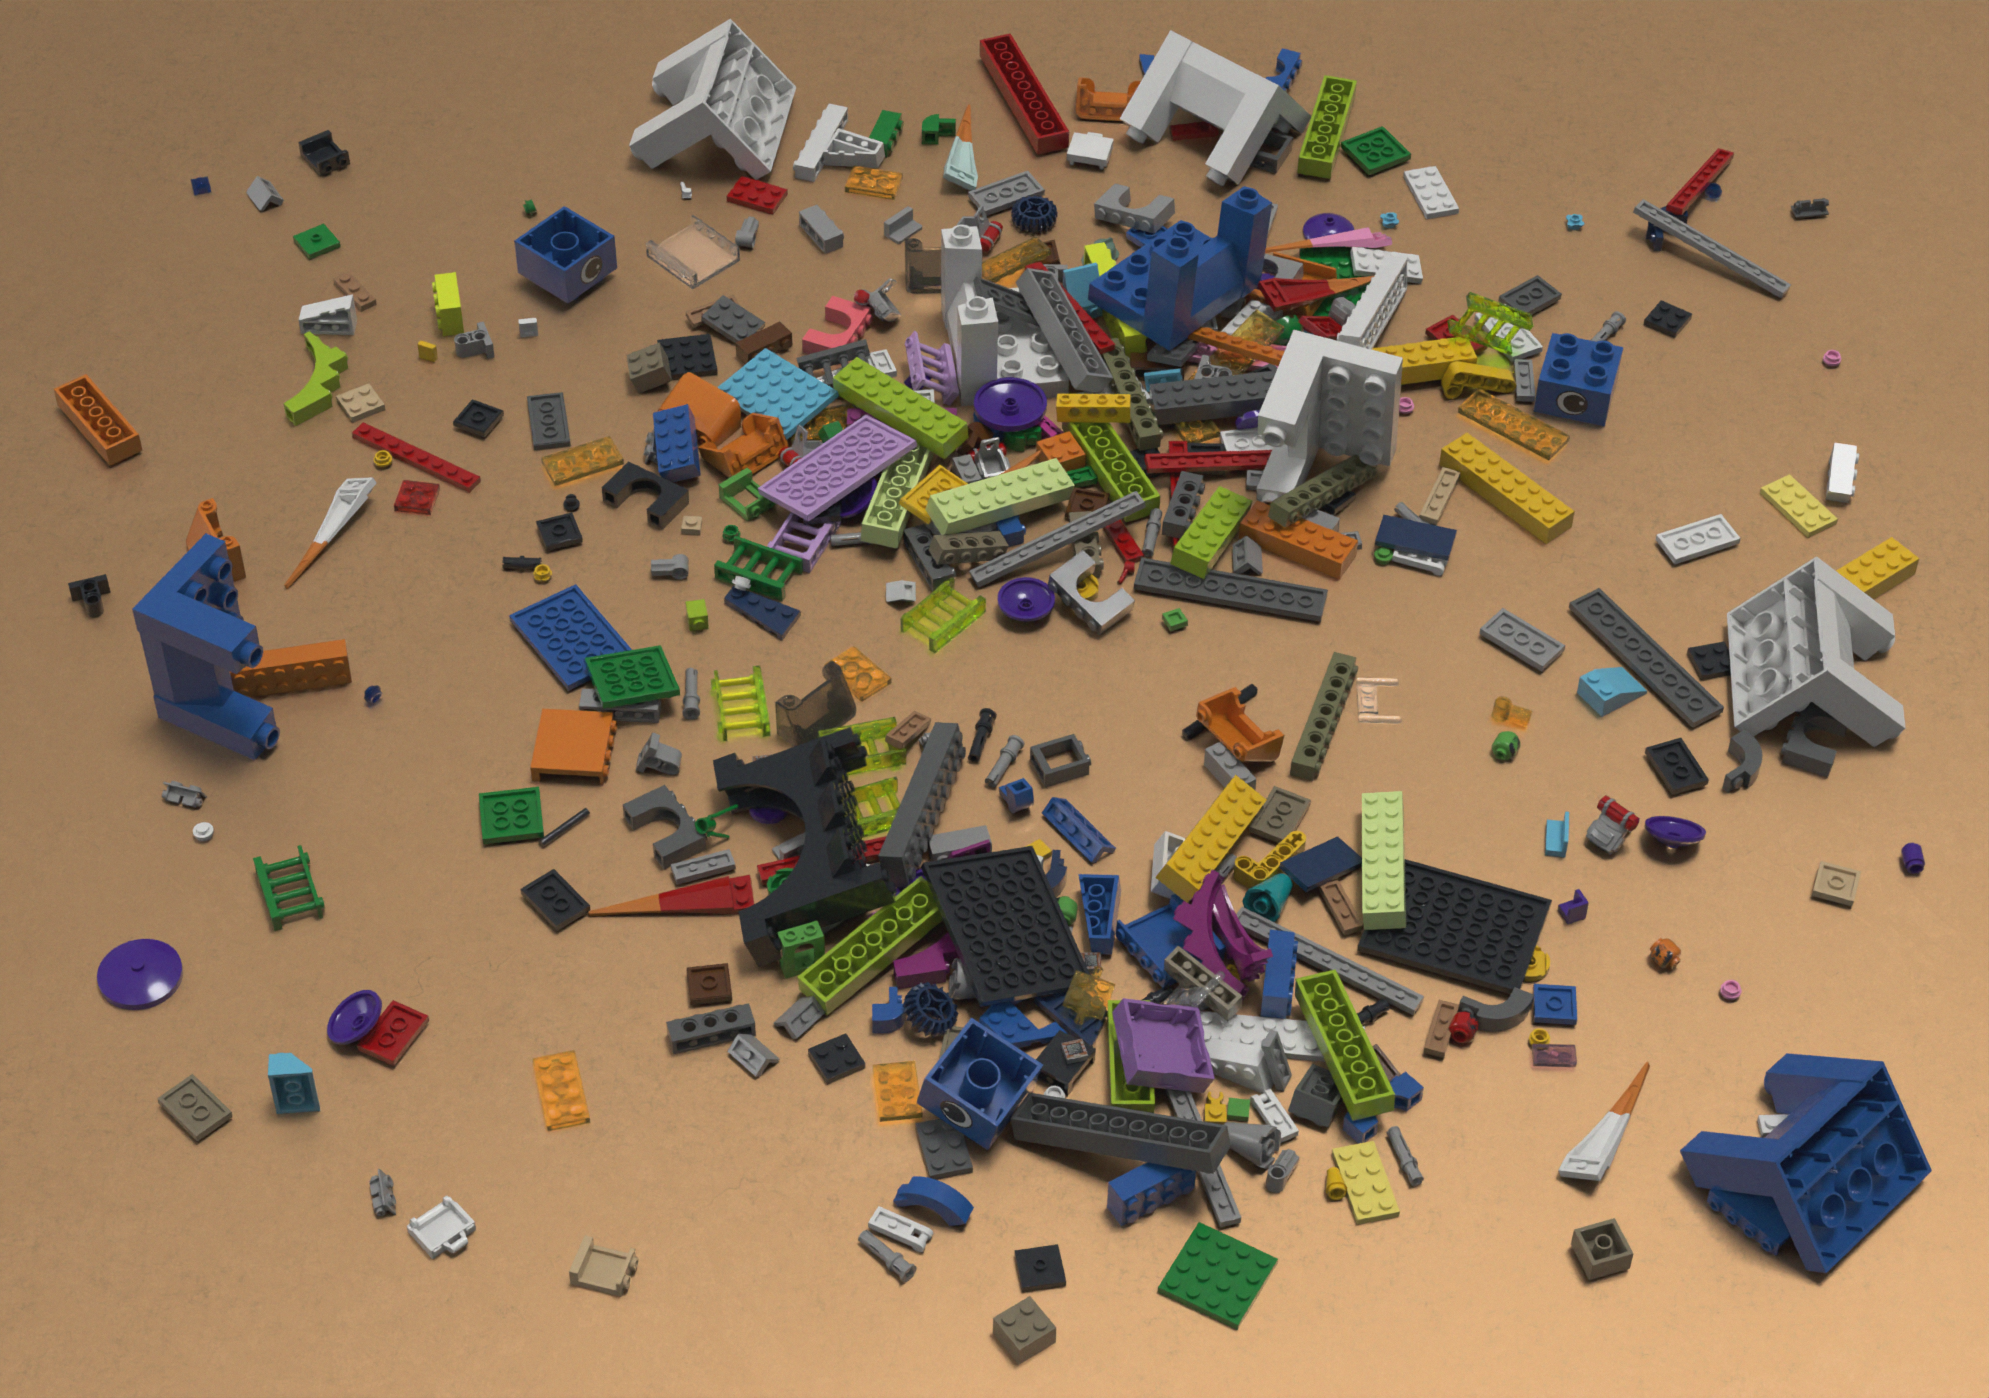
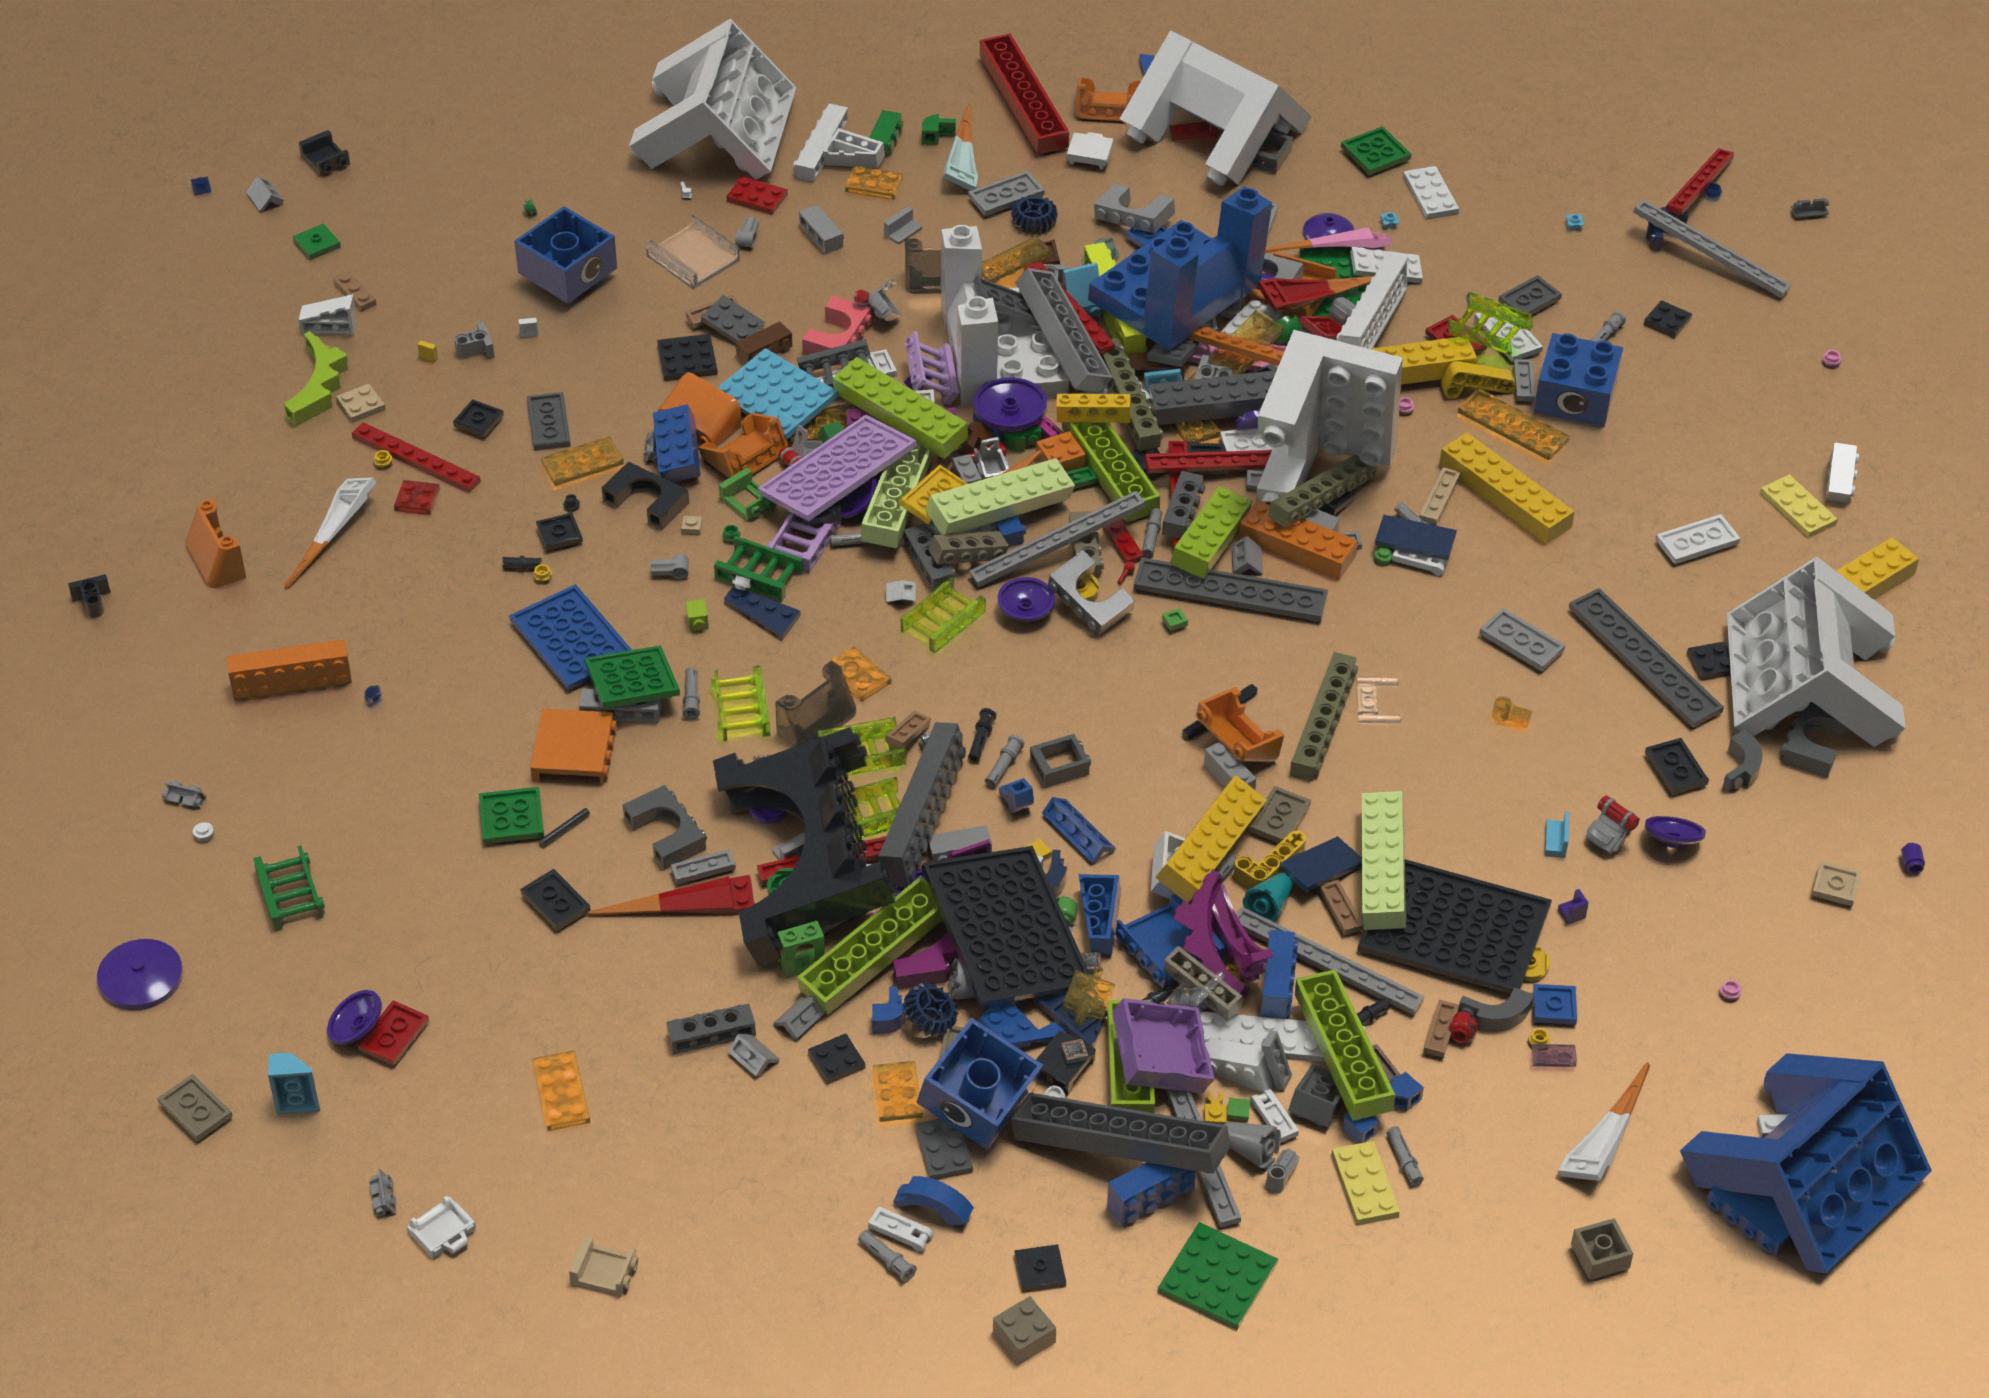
(98, 419): orange brick -> none
(193, 643): blue plate -> none
(448, 304): neon yellow brick -> none
(649, 367): dark tan brick -> none
(659, 756): light grey tile -> none
(708, 824): green plant -> none
(709, 984): reddish brown plate -> none
(988, 231): light grey piece -> none
(1086, 500): reddish brown plate -> none
(1287, 65): blue arch -> none
(1327, 127): lime brick -> none
(1335, 1185): yellow cone -> none
(1506, 745): bright green head -> none
(1609, 689): medium azure slope -> none
(1665, 953): orange head -> none

